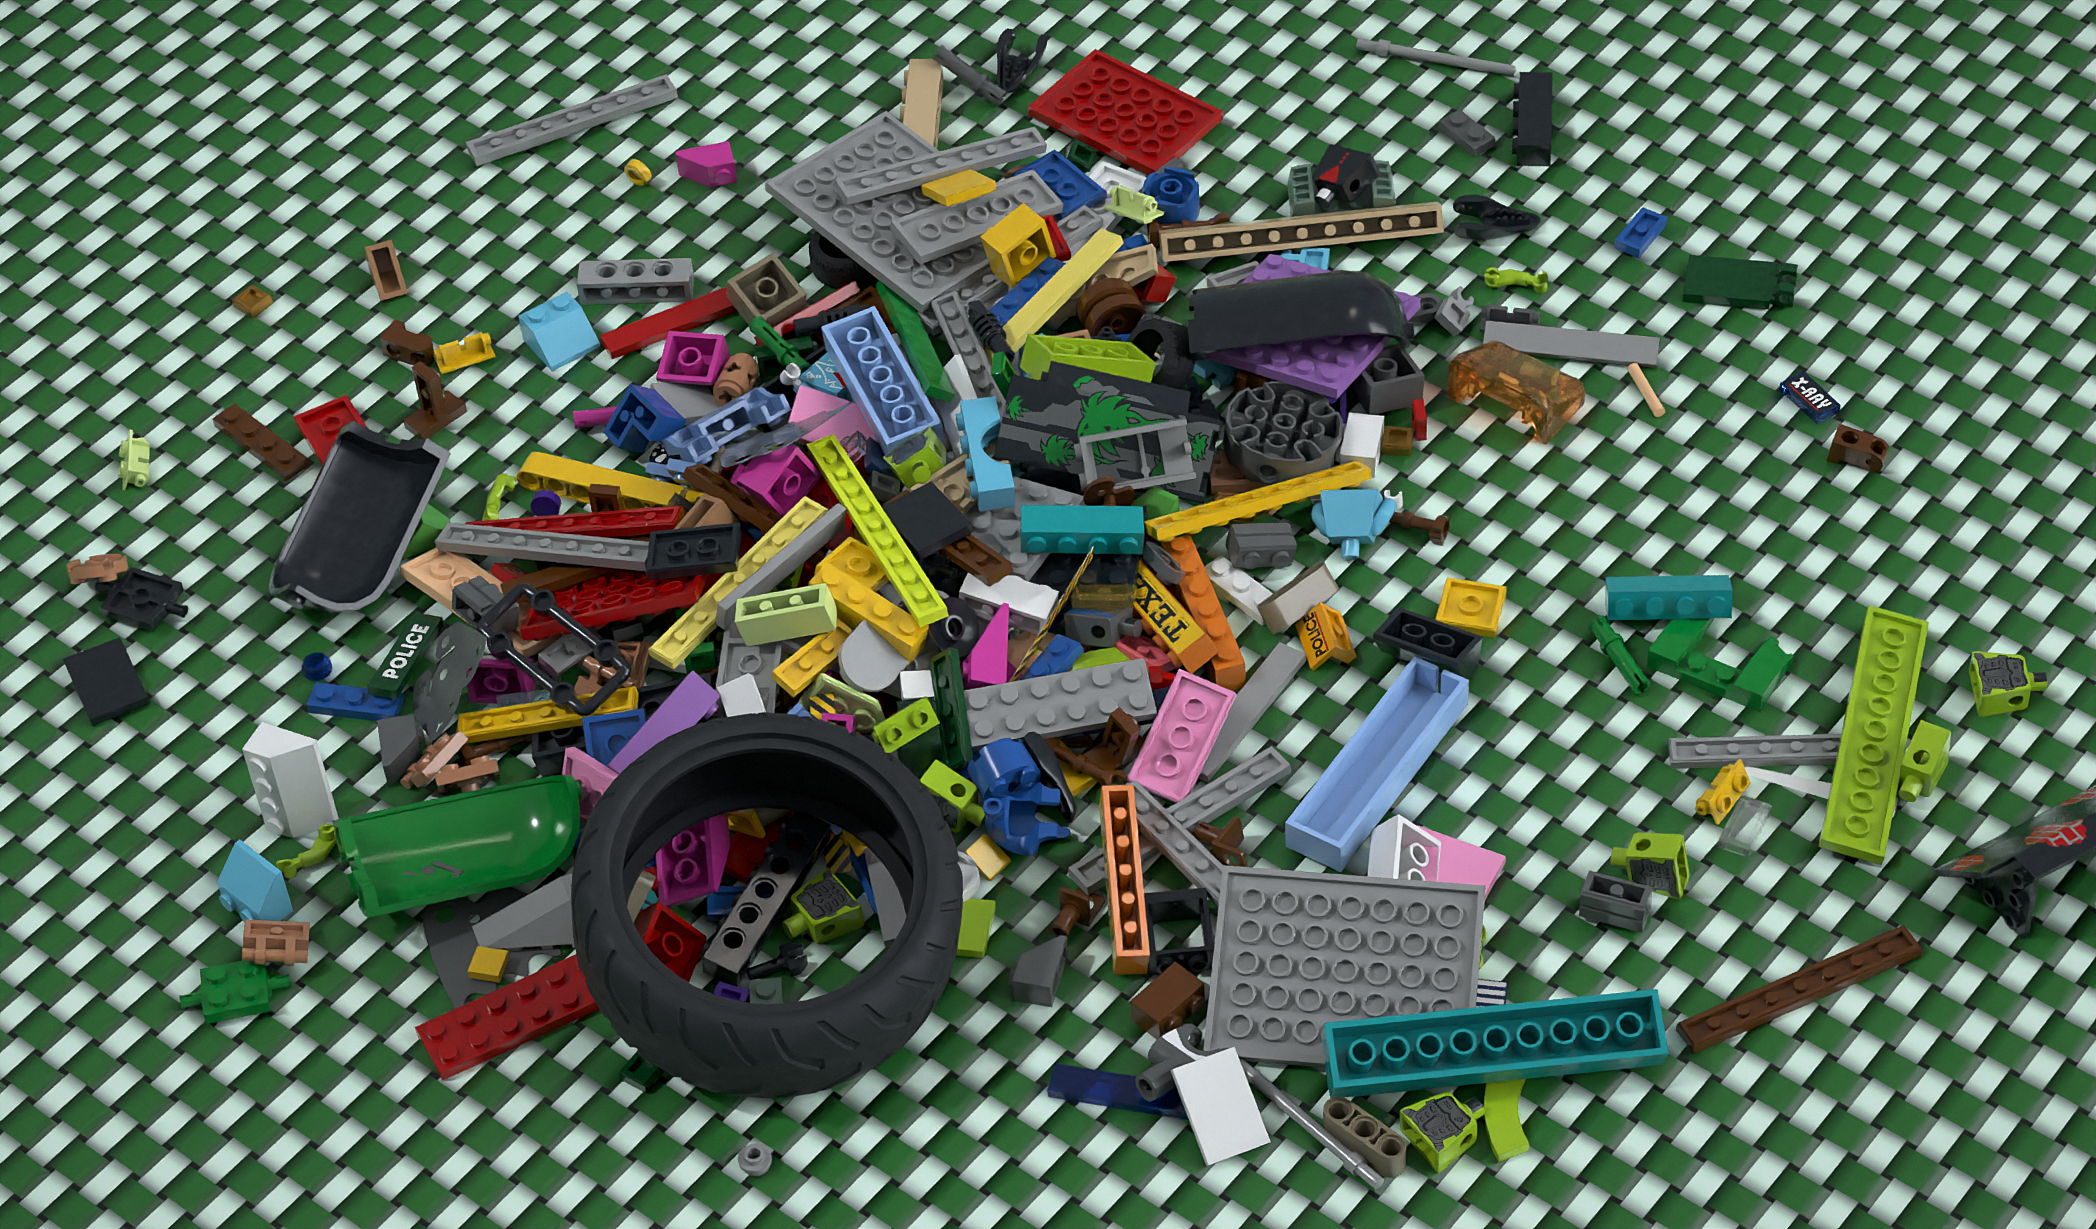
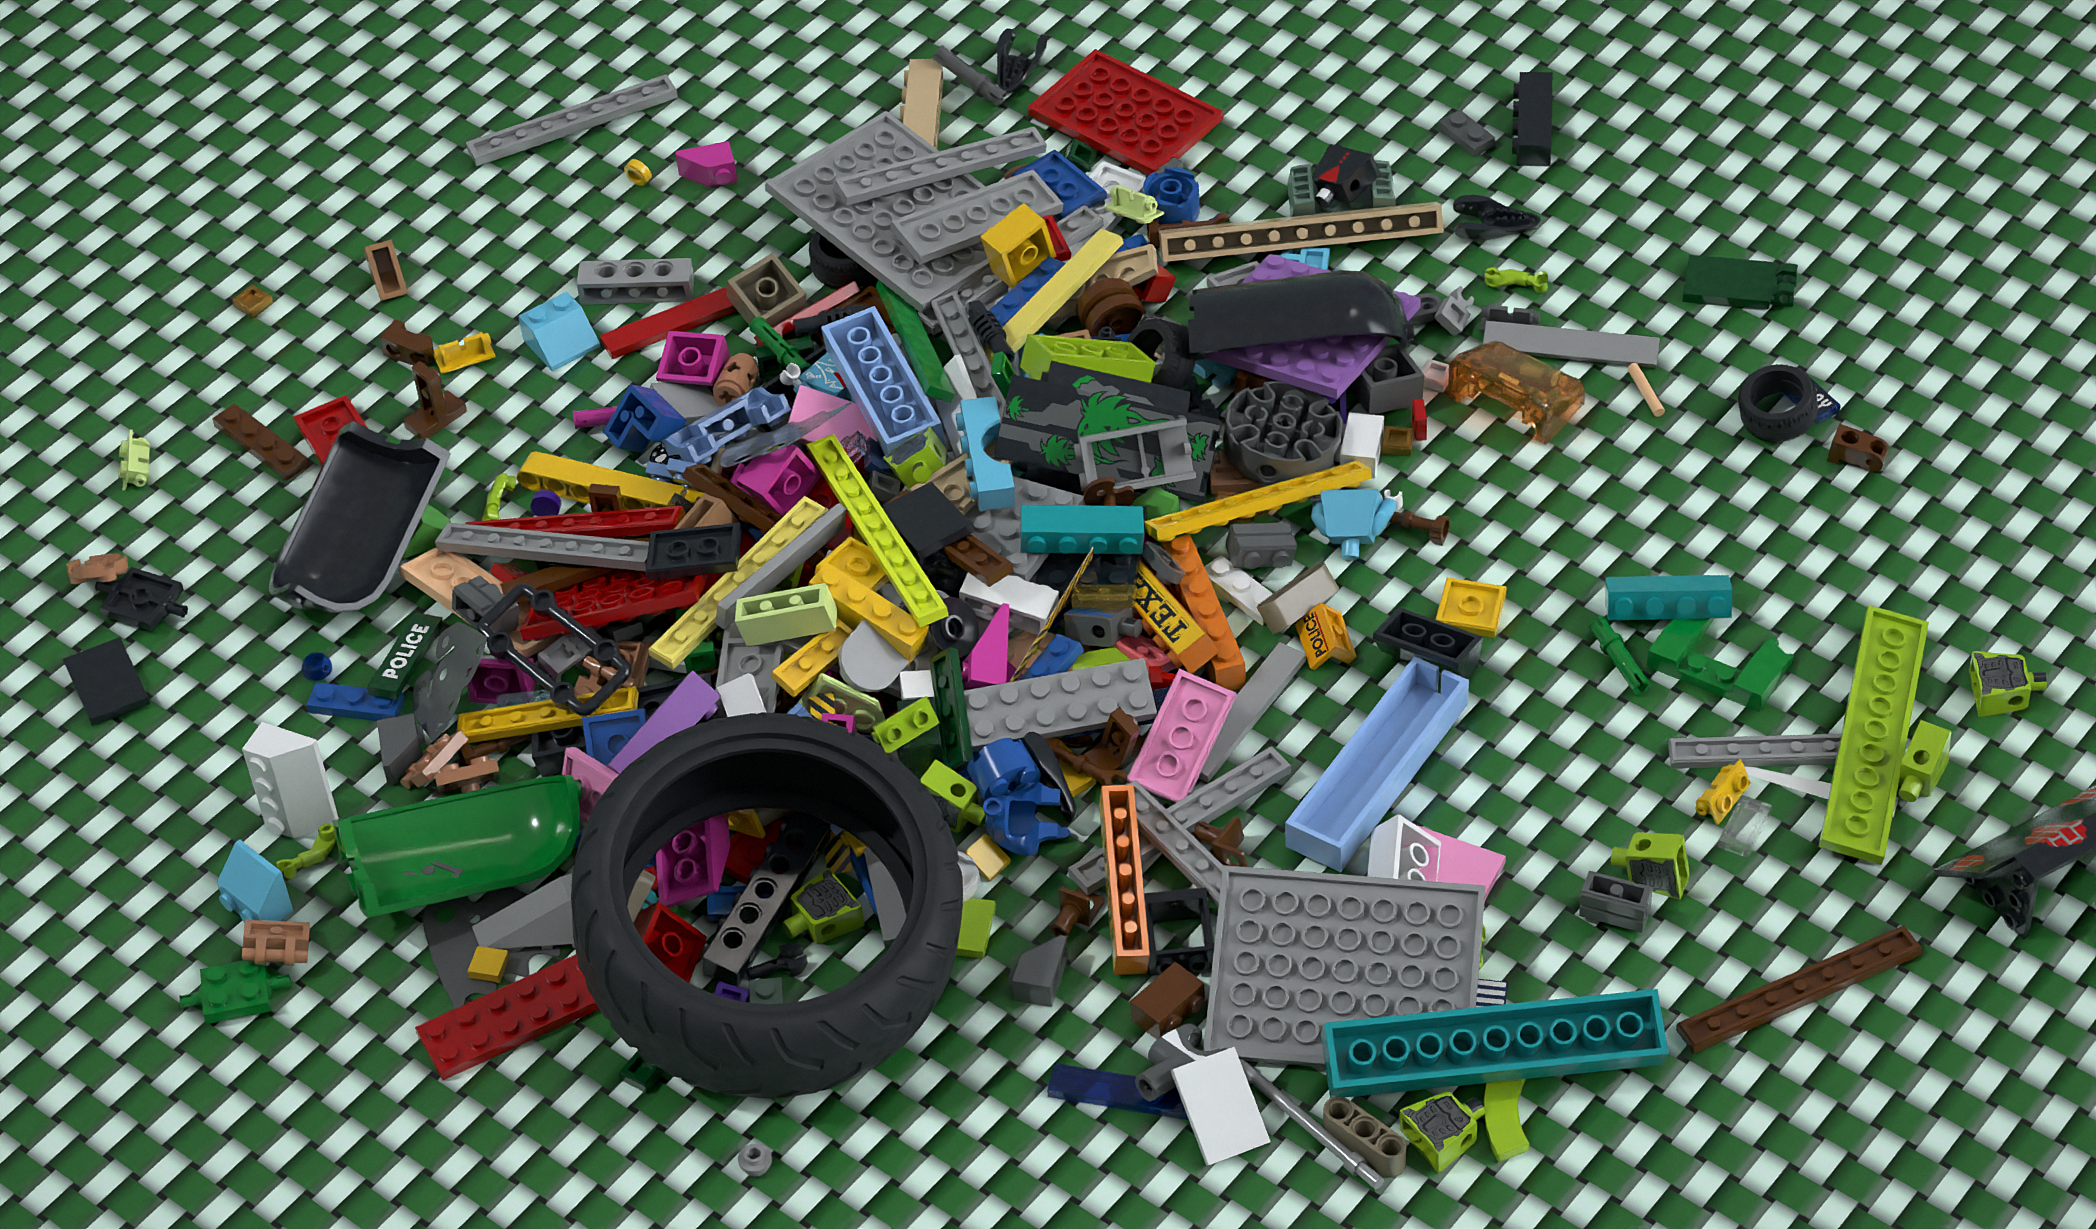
(958, 187): yellow tile -> none
(1385, 48): light grey bar -> none
(1436, 375): none -> white tile
(1640, 232): blue plate -> none
(1783, 425): none -> black tyre

